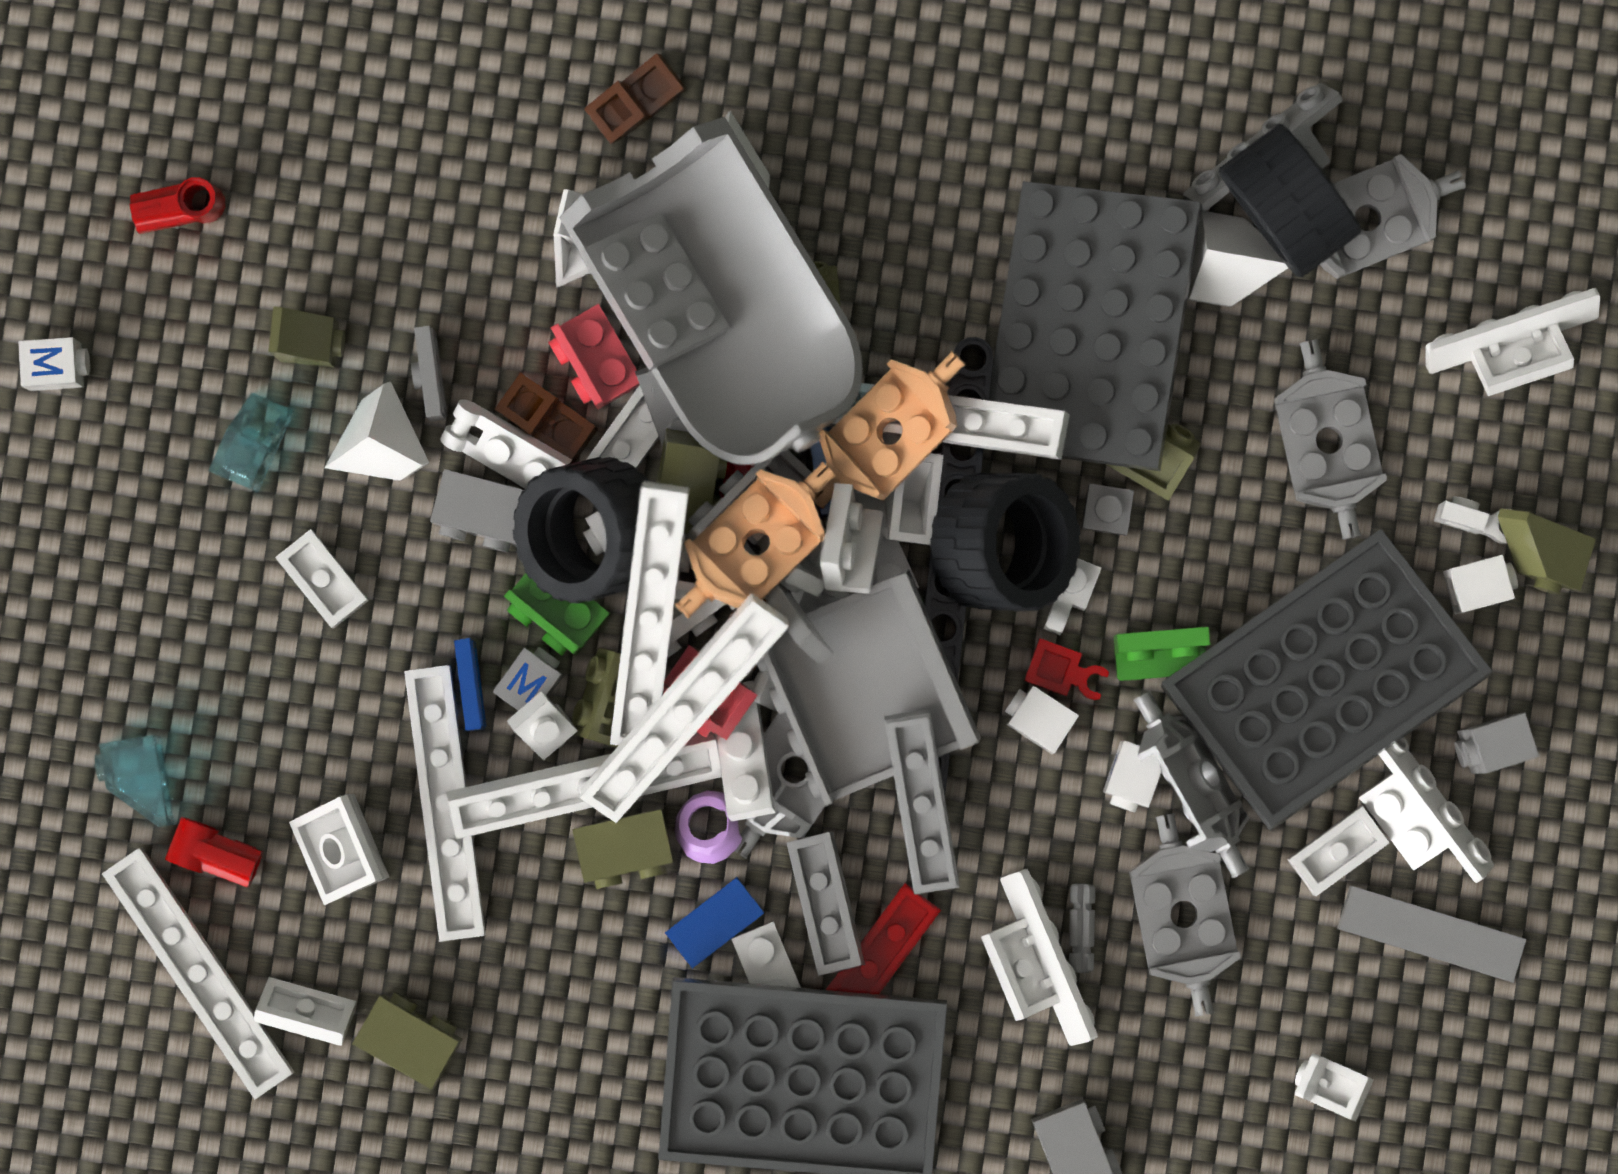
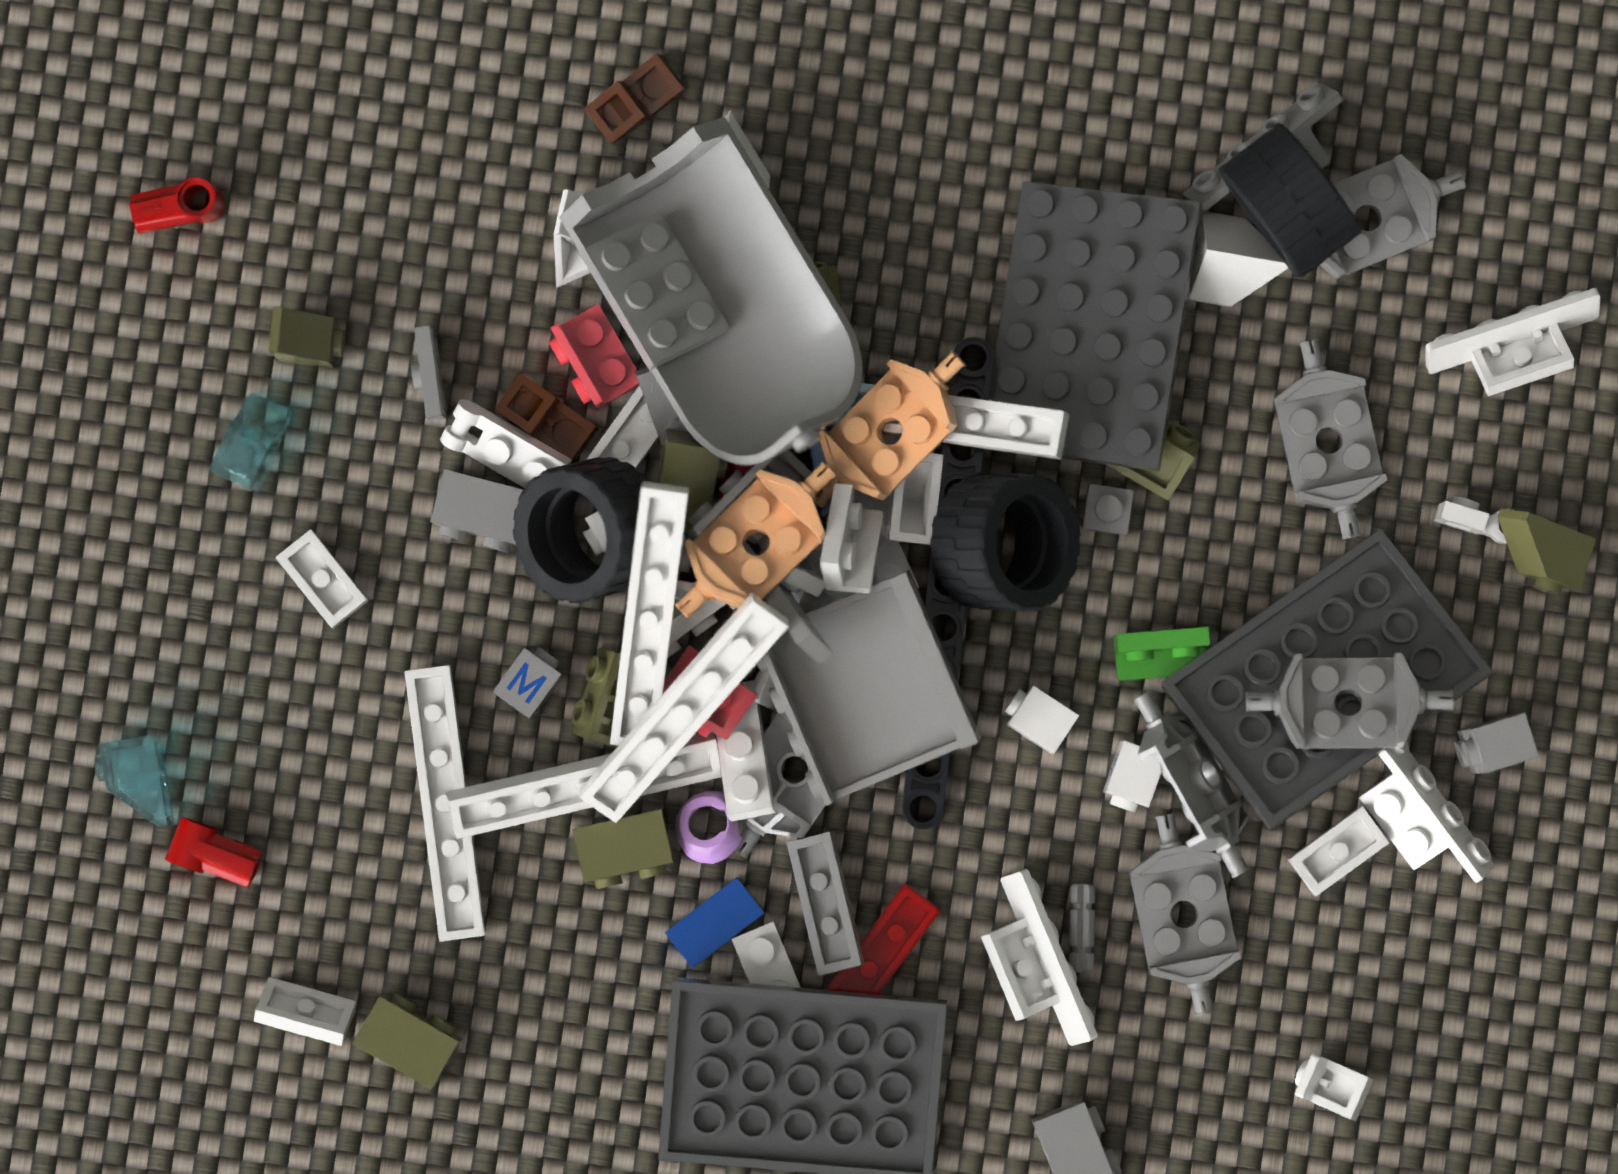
(53, 364): white brick -> none
(198, 973): white plate -> none
(339, 848): white slope -> none
(379, 439): white slope -> none
(470, 684): blue tile -> none
(542, 725): white bracket -> none
(566, 623): bright green bracket -> none
(921, 801): light grey tile -> none
(1057, 669): red plate -> none
(1076, 596): white plate -> none
(1383, 686): none -> light grey plate
(1431, 934): light grey tile -> none
(1480, 584): white brick -> none

